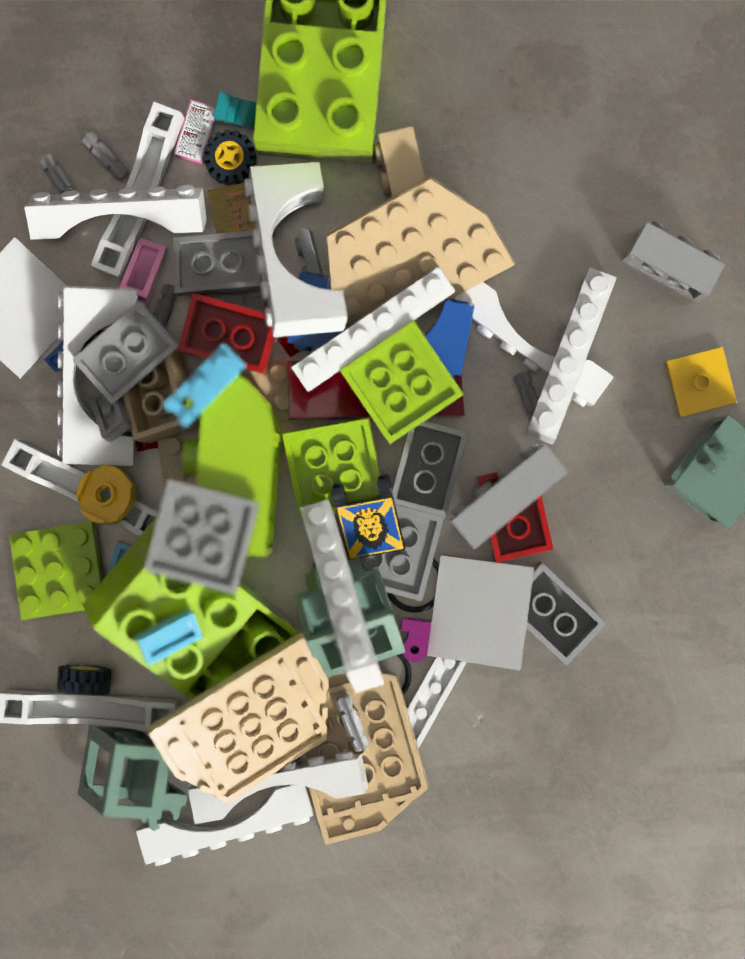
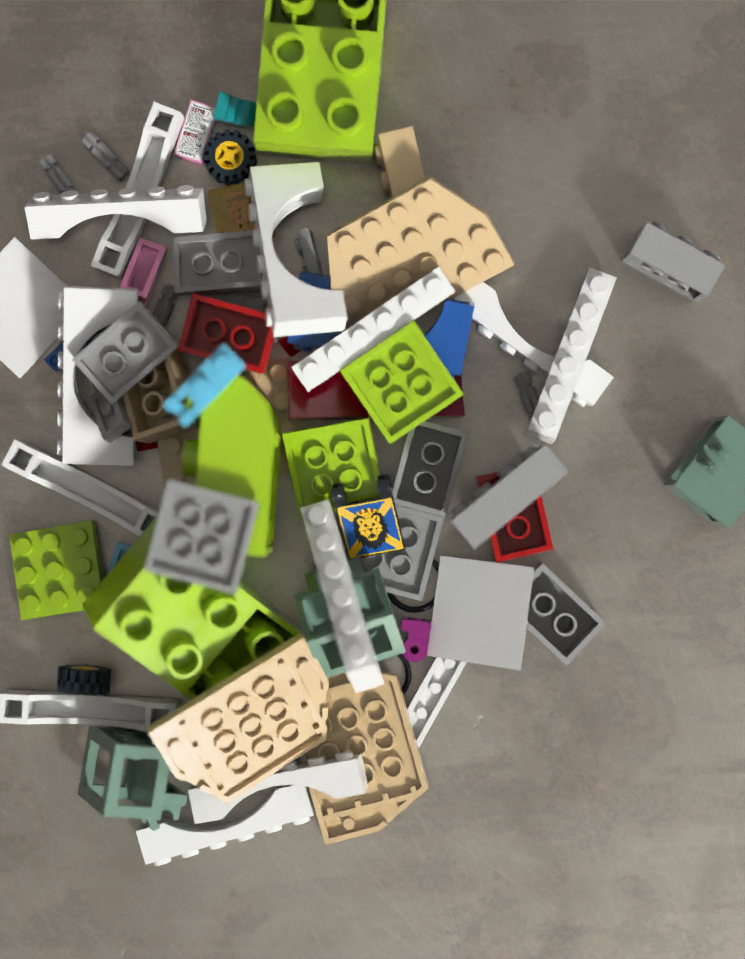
(121, 498): yellow plate -> none
(168, 636): medium azure tile -> none
(352, 723): light grey axle -> none
(701, 382): yellow plate -> none

